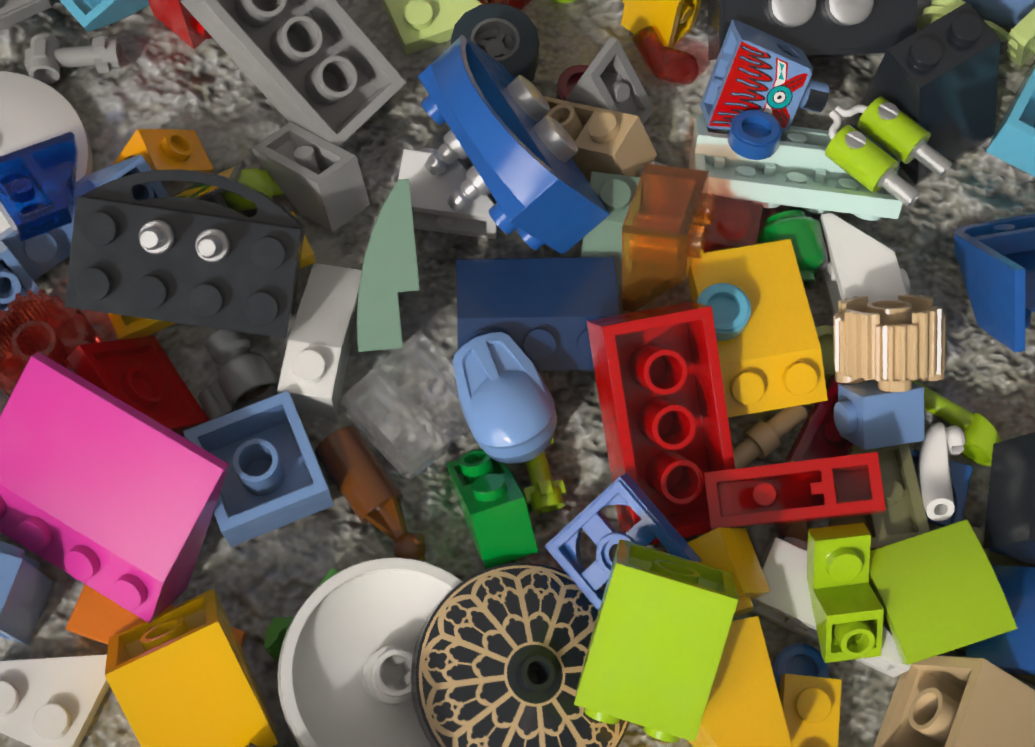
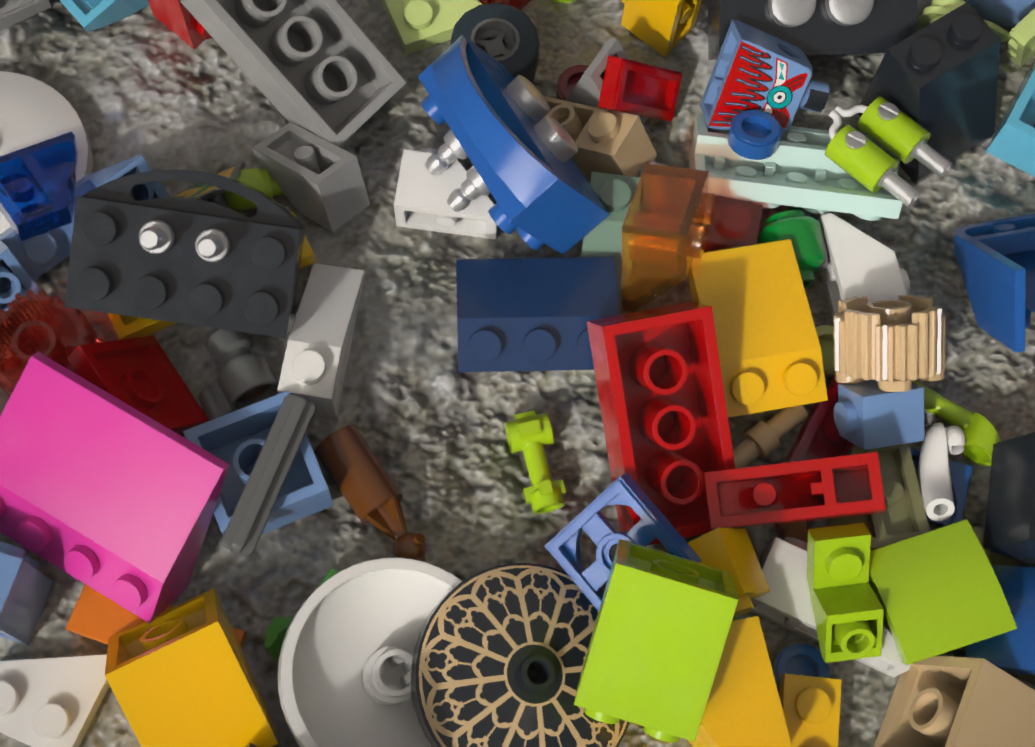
(47, 57): light grey bar -> none
(167, 149): light orange bracket -> none
(268, 475): none -> dark grey axle
(386, 270): sand green slope -> none
(408, 407): clear slope -> none
(492, 508): green slope -> none
(504, 399): medium blue helmet -> none
(639, 89): none -> red tile
(664, 61): clear red arm -> none
(729, 307): medium azure tile -> none

